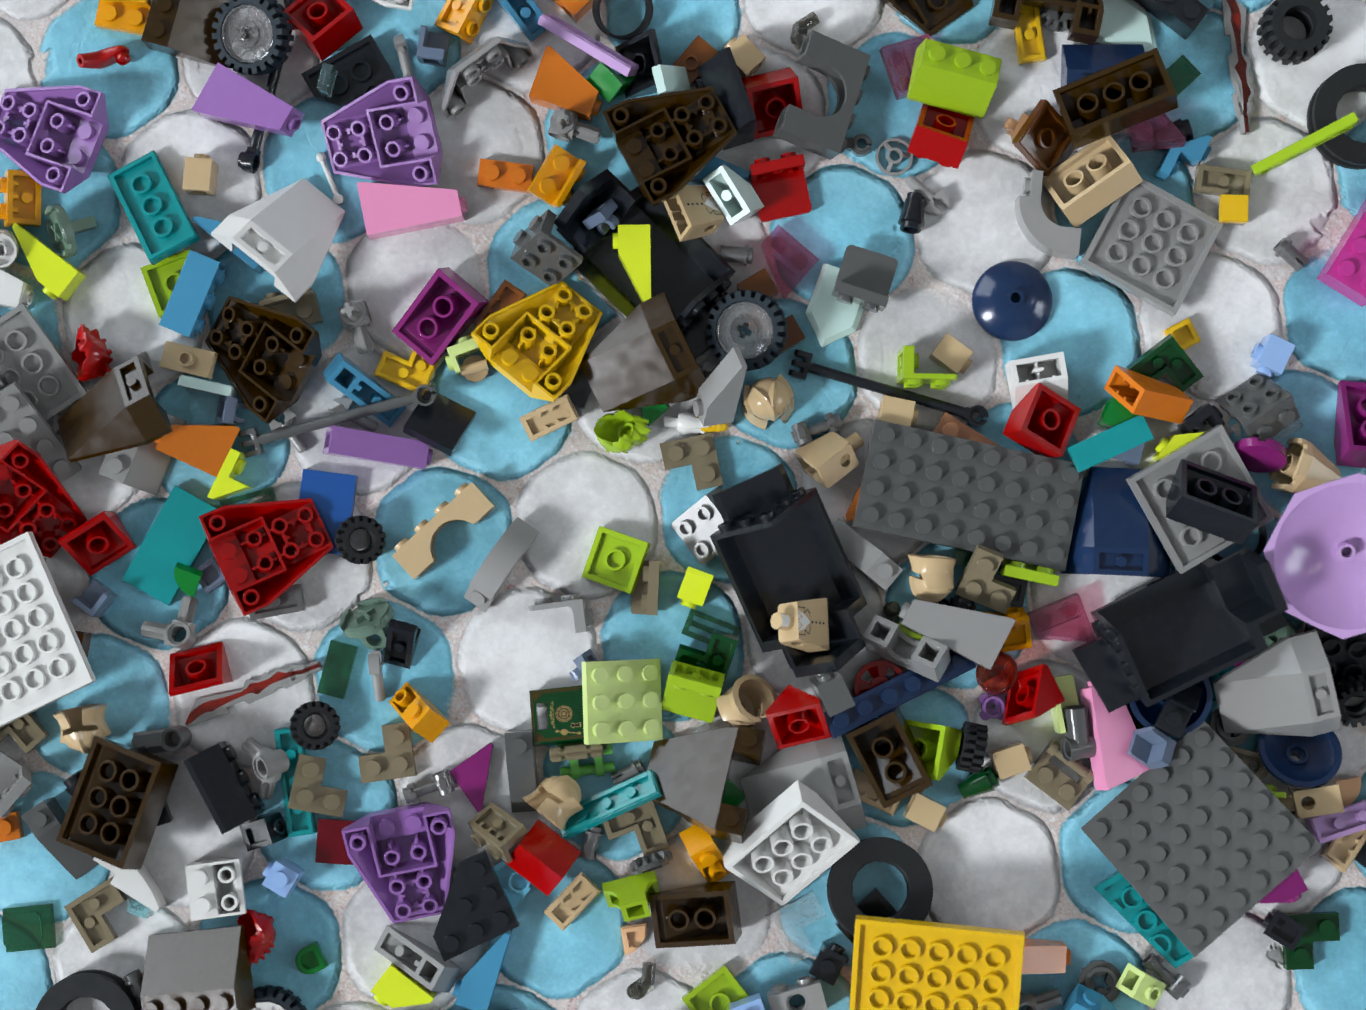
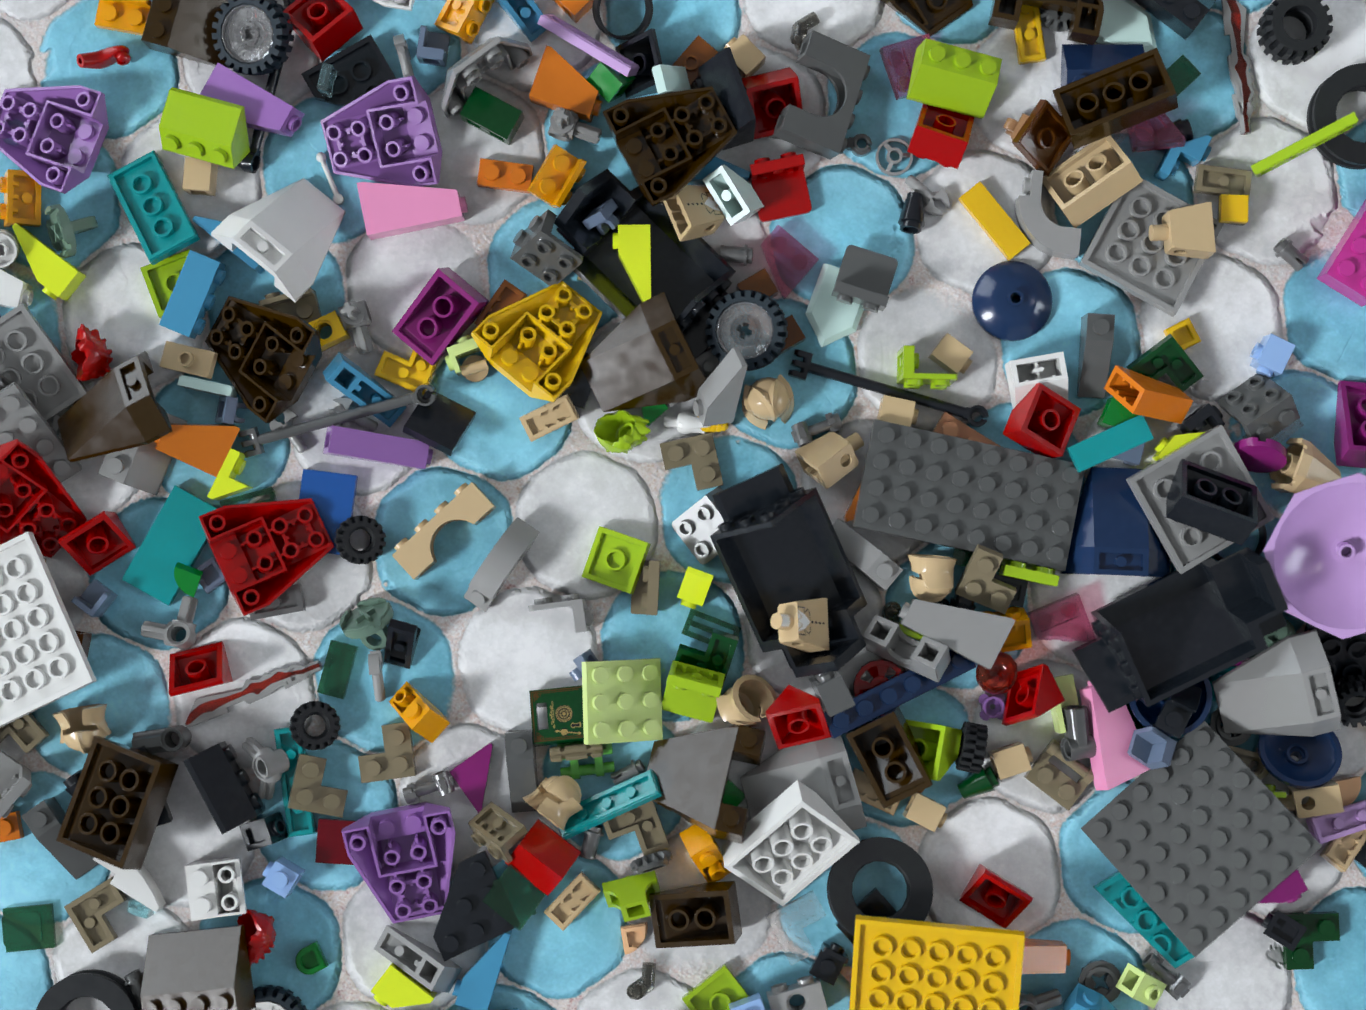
(204, 128): none -> lime slope
(338, 334): none -> yellow brick
(492, 115): none -> dark green panel
(514, 897): none -> clear green piece
(994, 221): none -> yellow tile
(994, 897): none -> red slope
(1095, 354): none -> dark grey slope
(1187, 231): none -> tan torso

